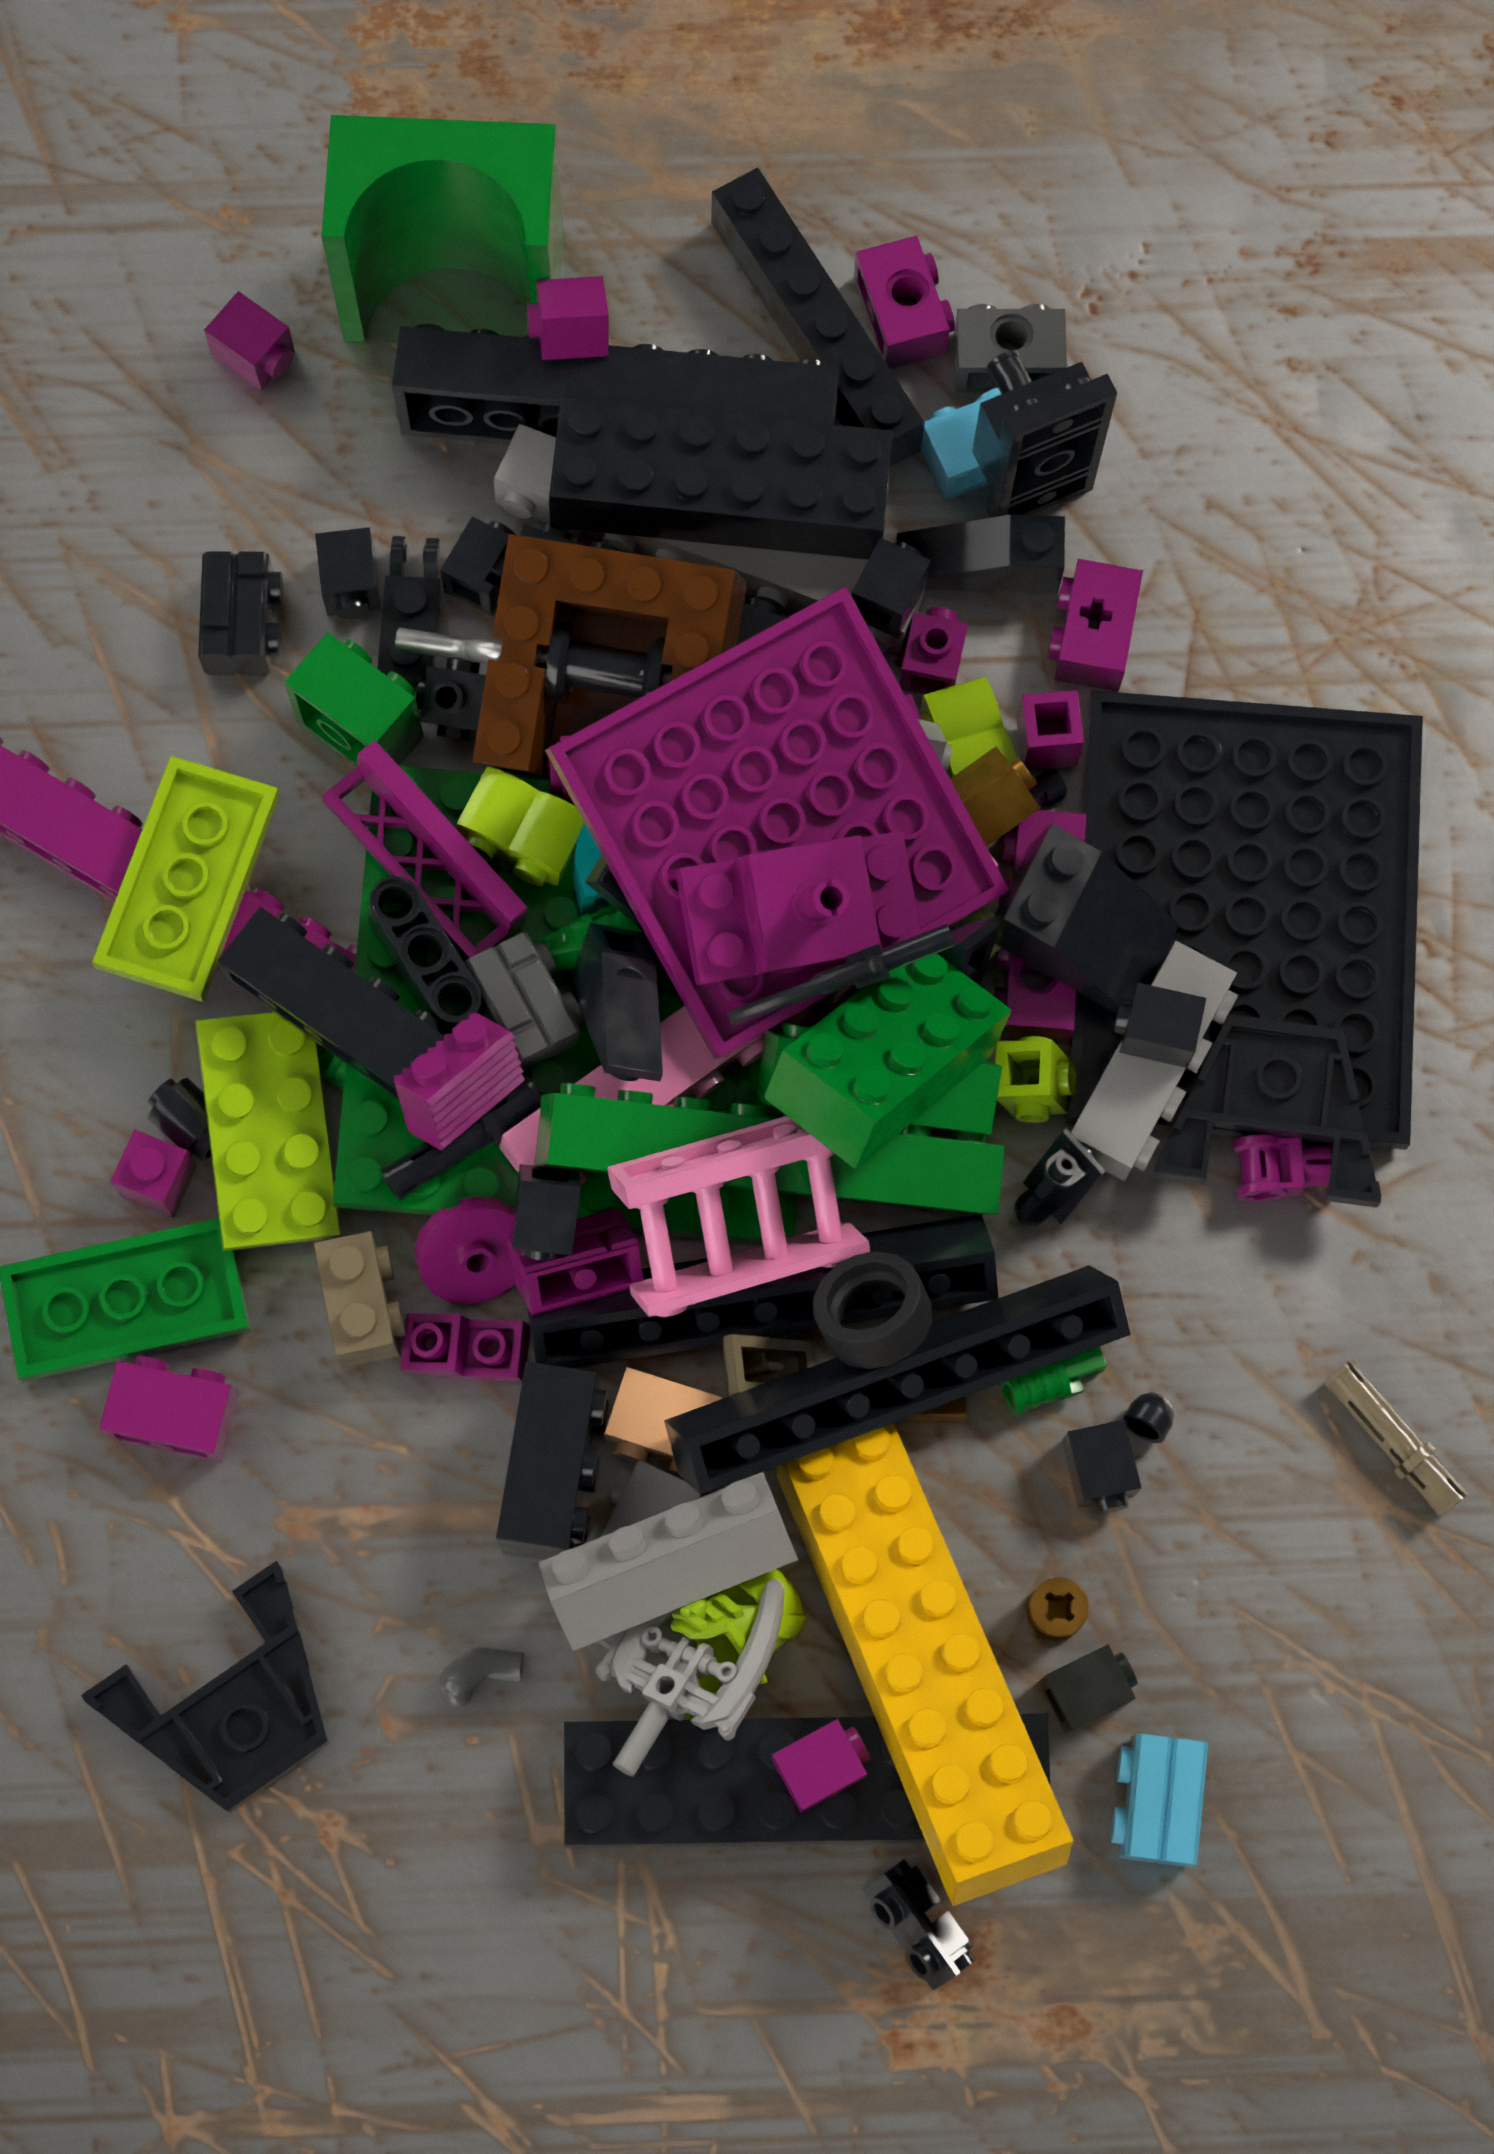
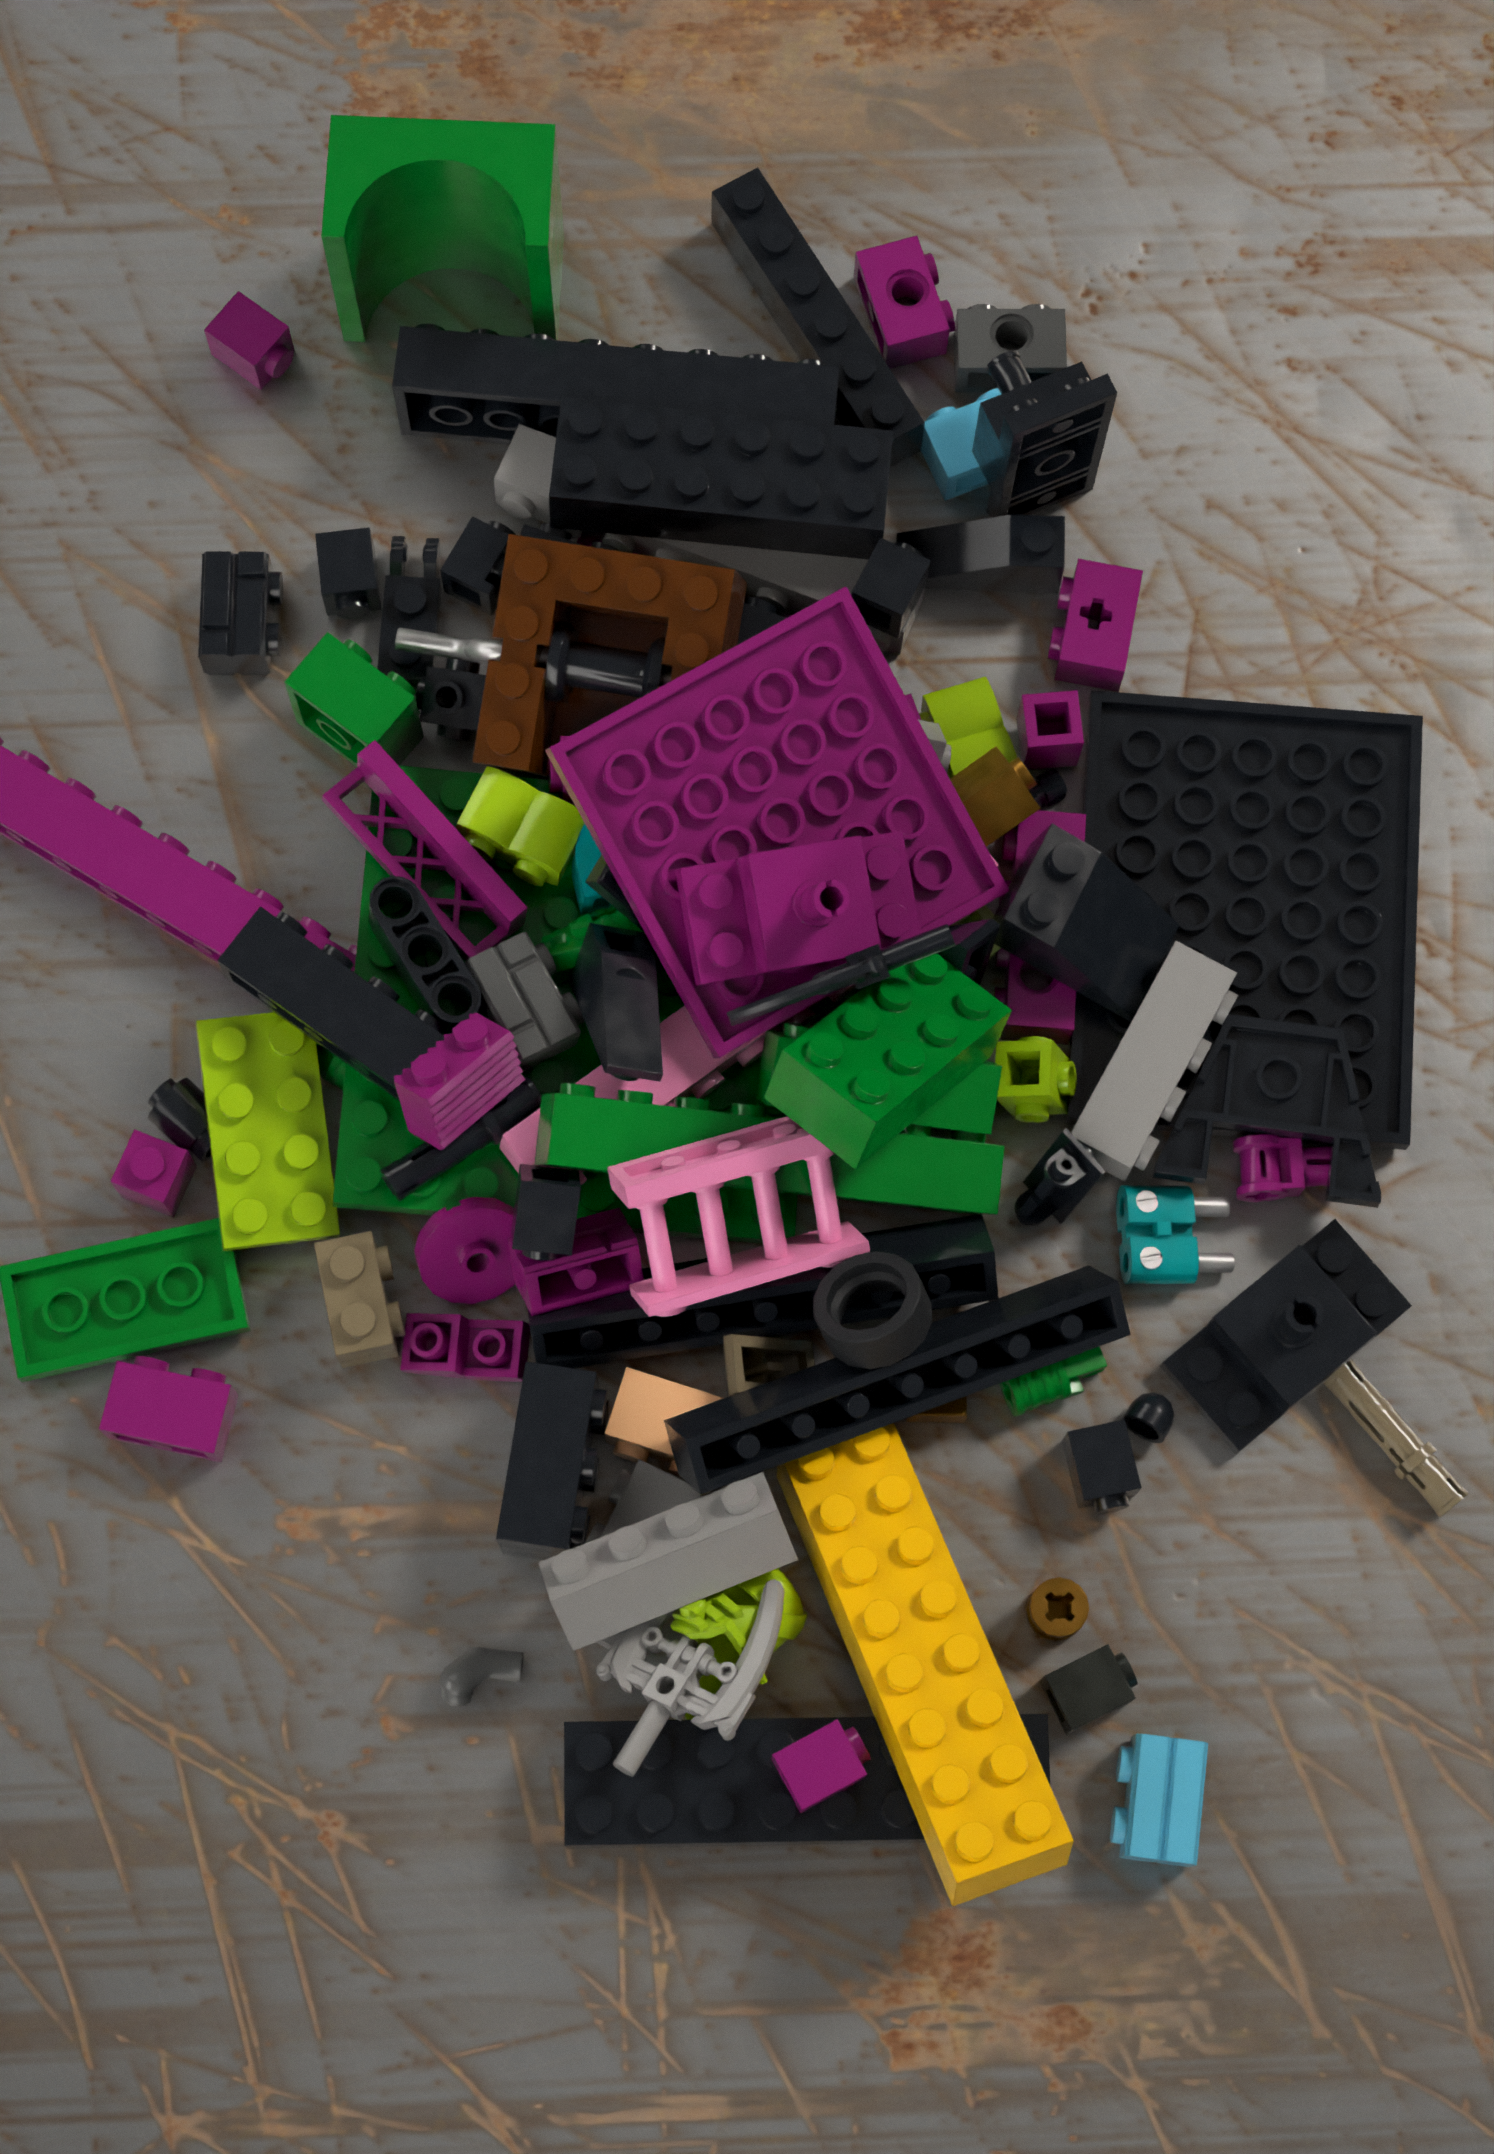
(186, 878): lime plate -> none
(242, 1724): black wing -> none
(570, 318): magenta brick -> none
(928, 668): magenta brick -> none
(933, 1949): black hinge -> none
(1159, 1234): none -> teal piece
(1160, 1024): black brick -> none
(1285, 1335): none -> black brick

